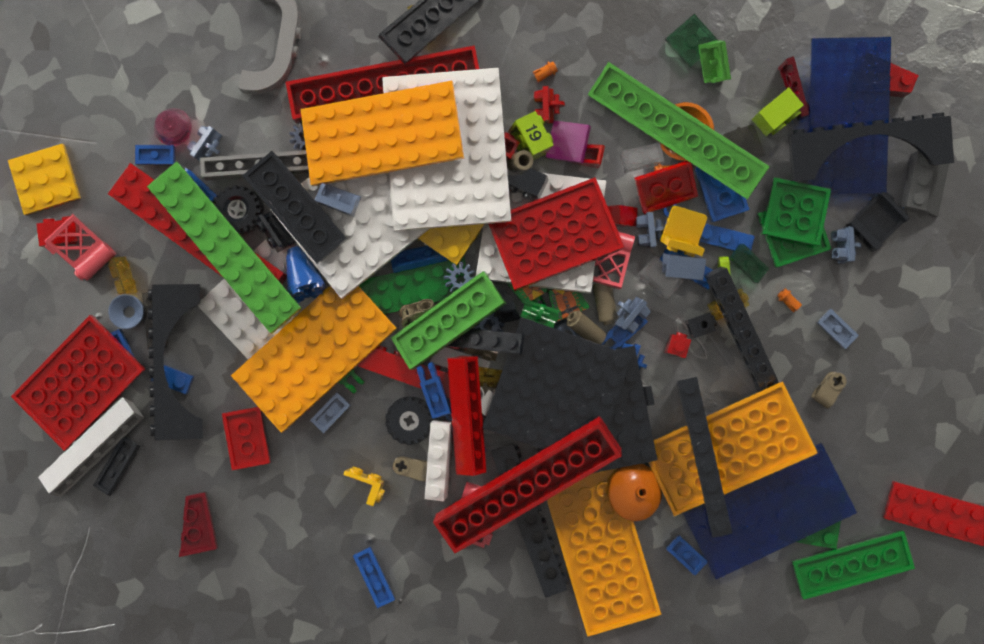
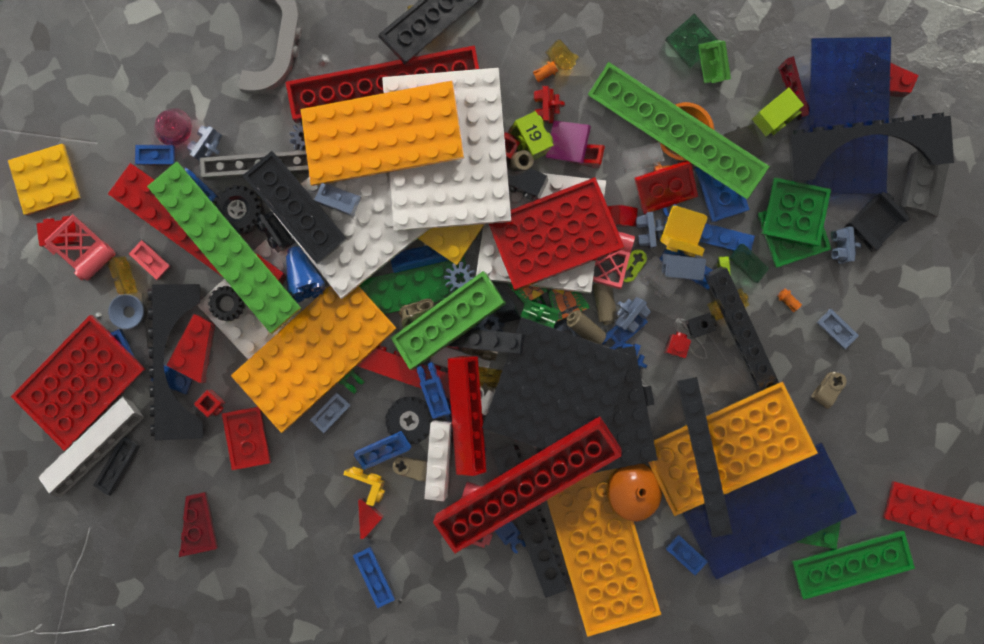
(149, 260): none -> coral plate
(193, 349): none -> red wedge
(210, 403): none -> red brick
(215, 304): none -> black tyre
(368, 517): none -> red slope
(382, 450): none -> blue plate
(508, 534): none -> blue plate
(561, 55): none -> clear yellow bracket
(636, 269): none -> lime beam

